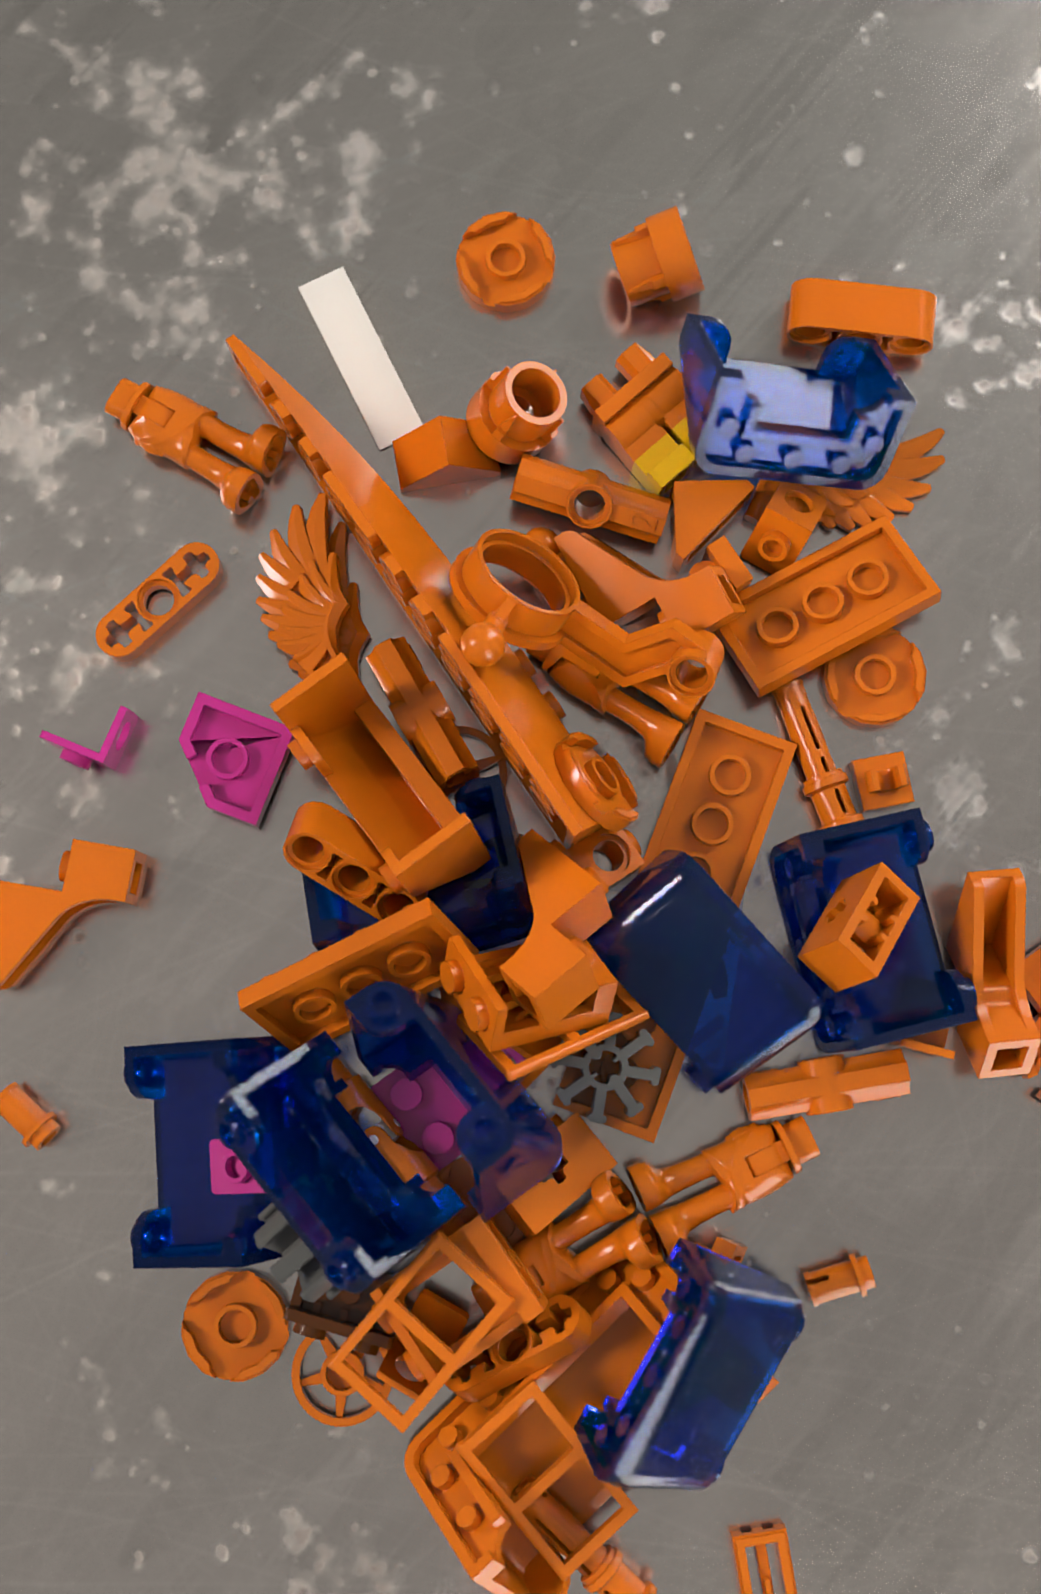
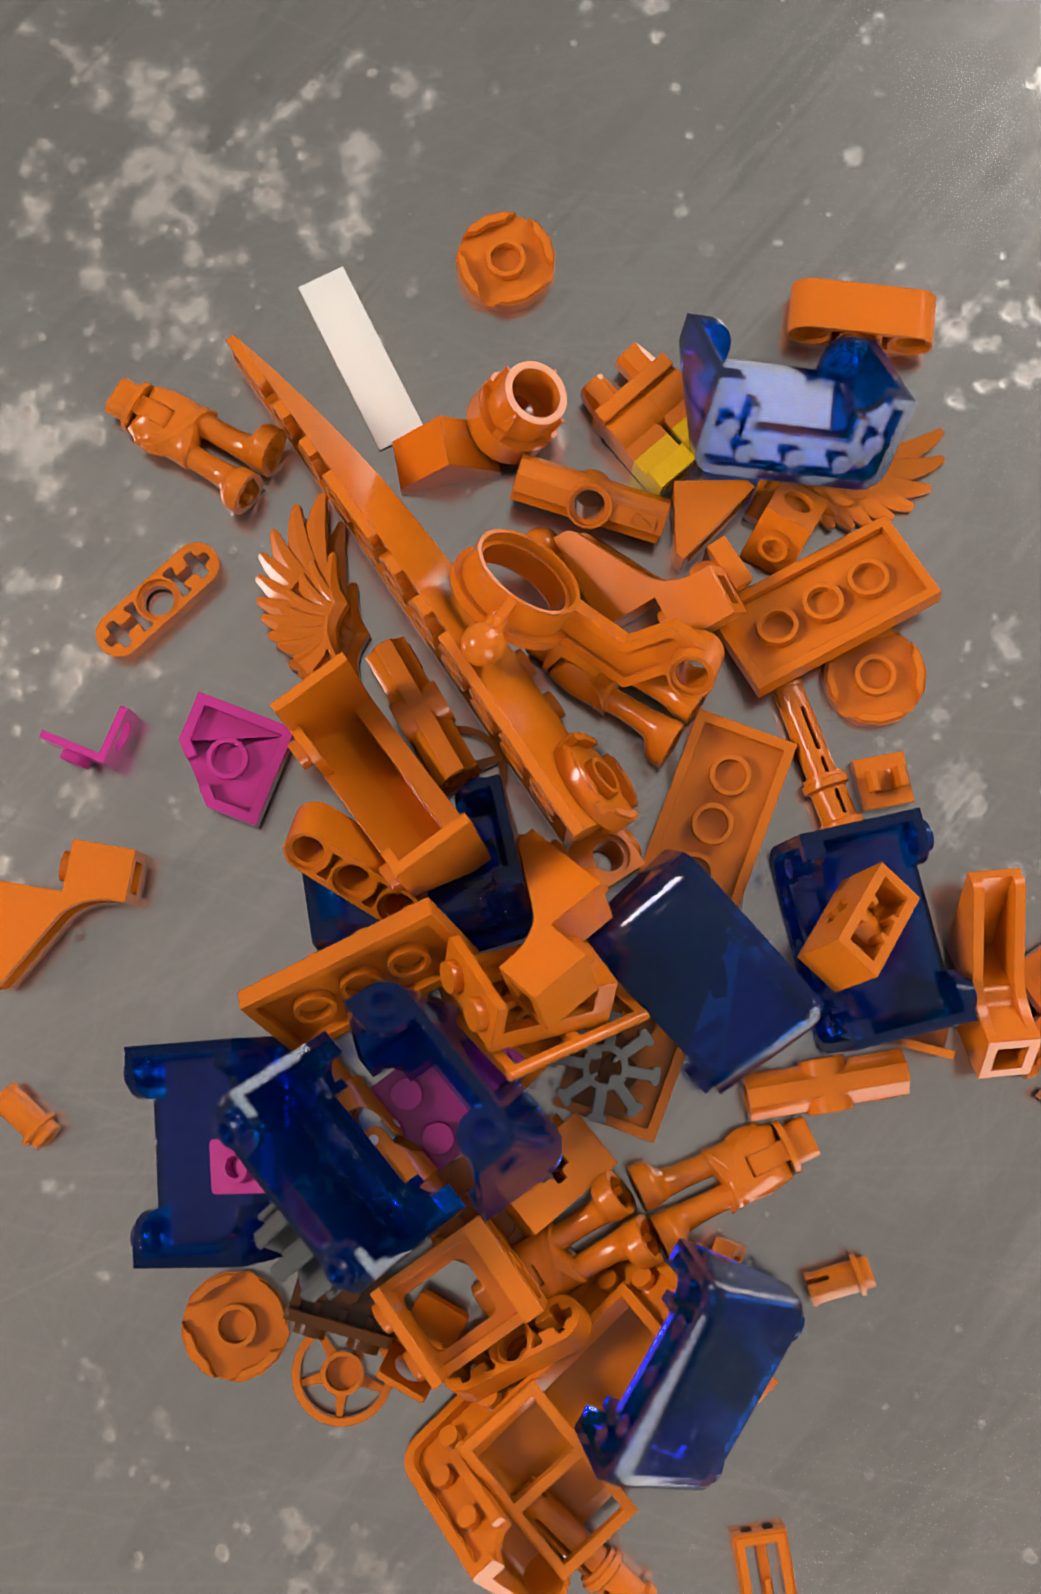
(451, 1358): orange window -> none
(657, 260): orange piece -> none

